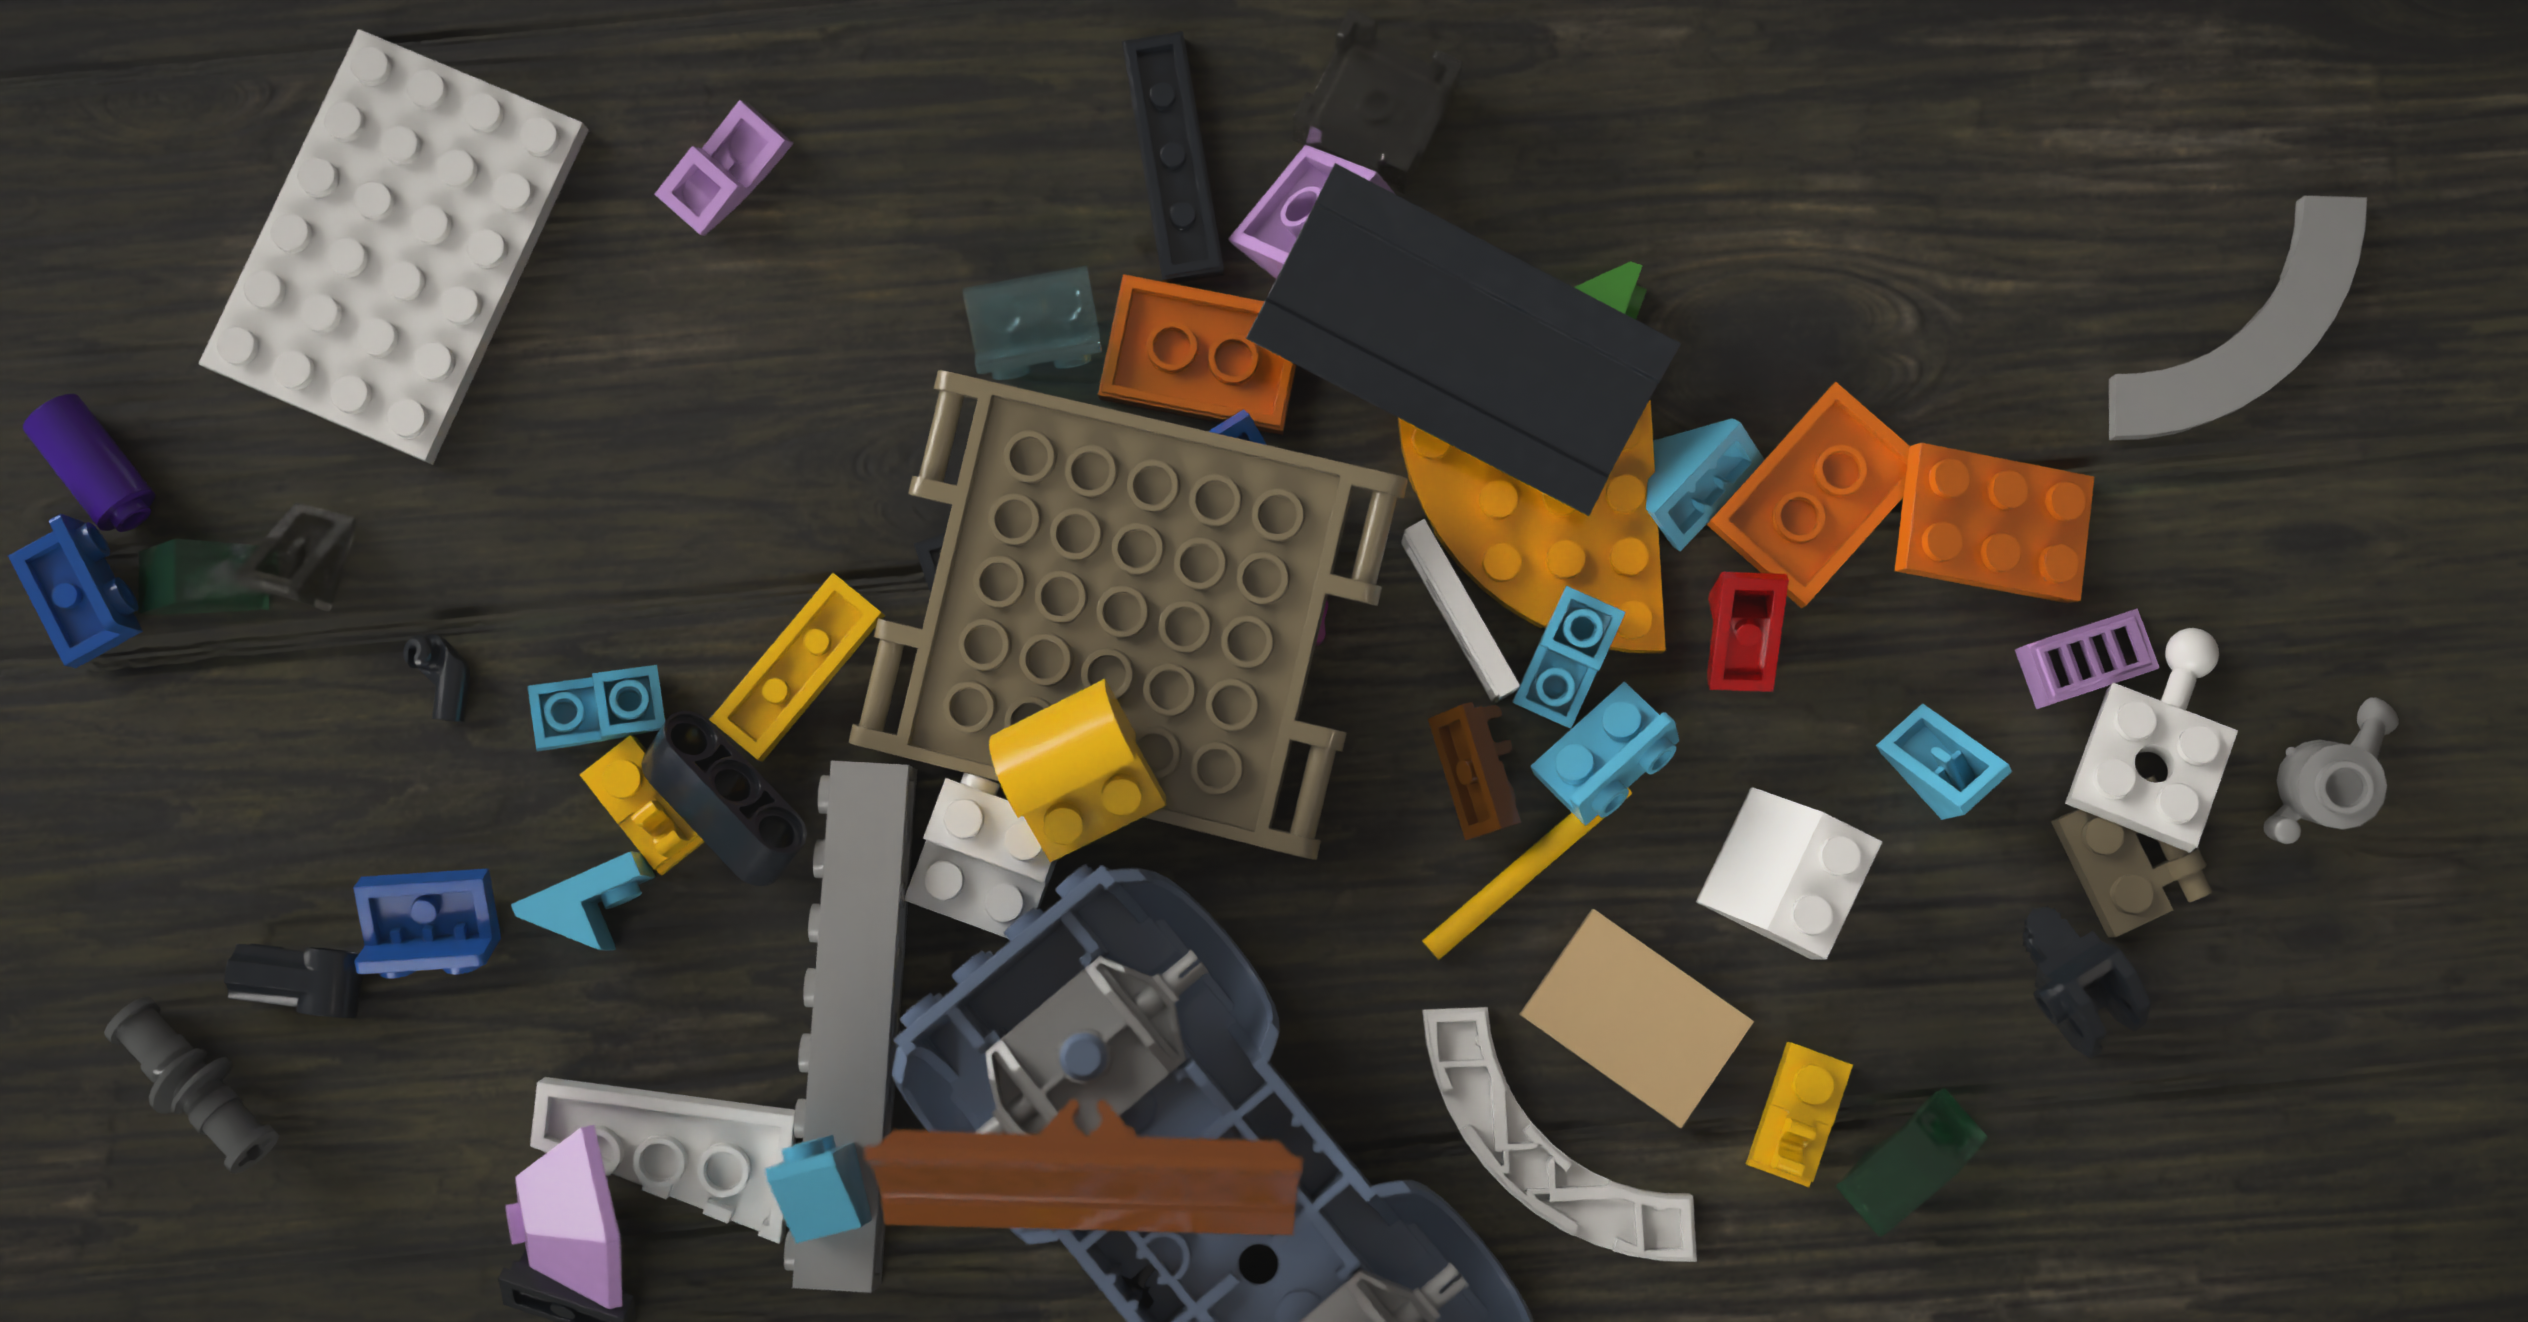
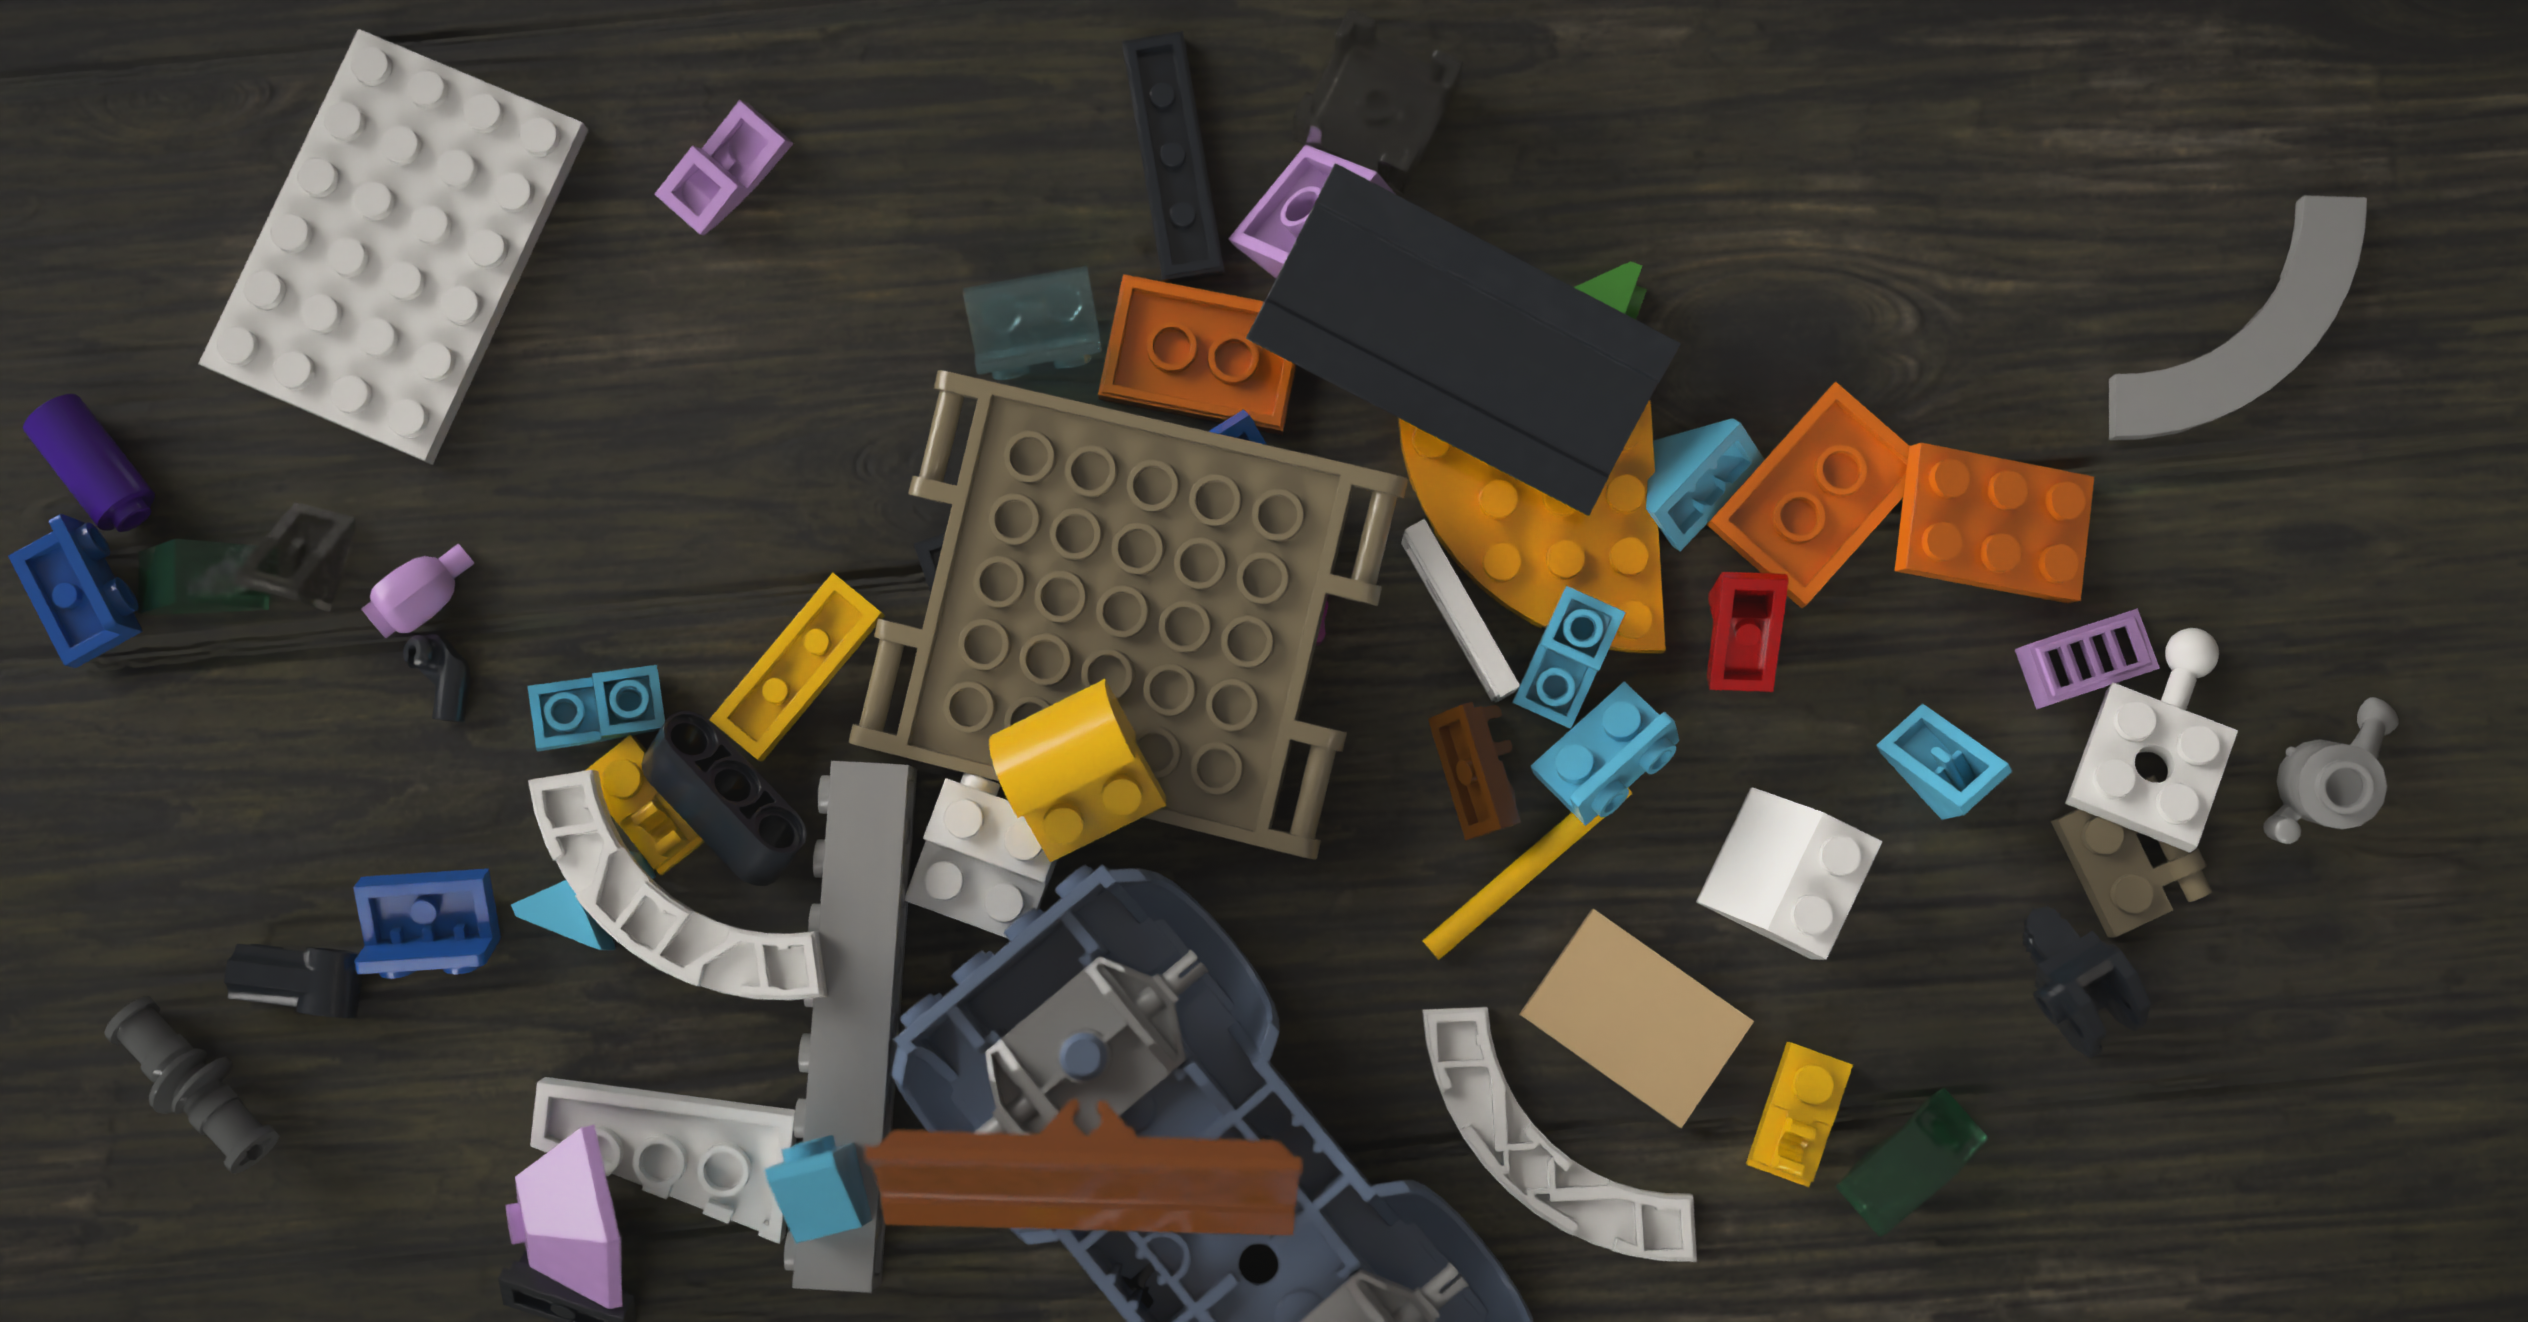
(415, 591): none -> lavender plant
(651, 920): none -> white tile

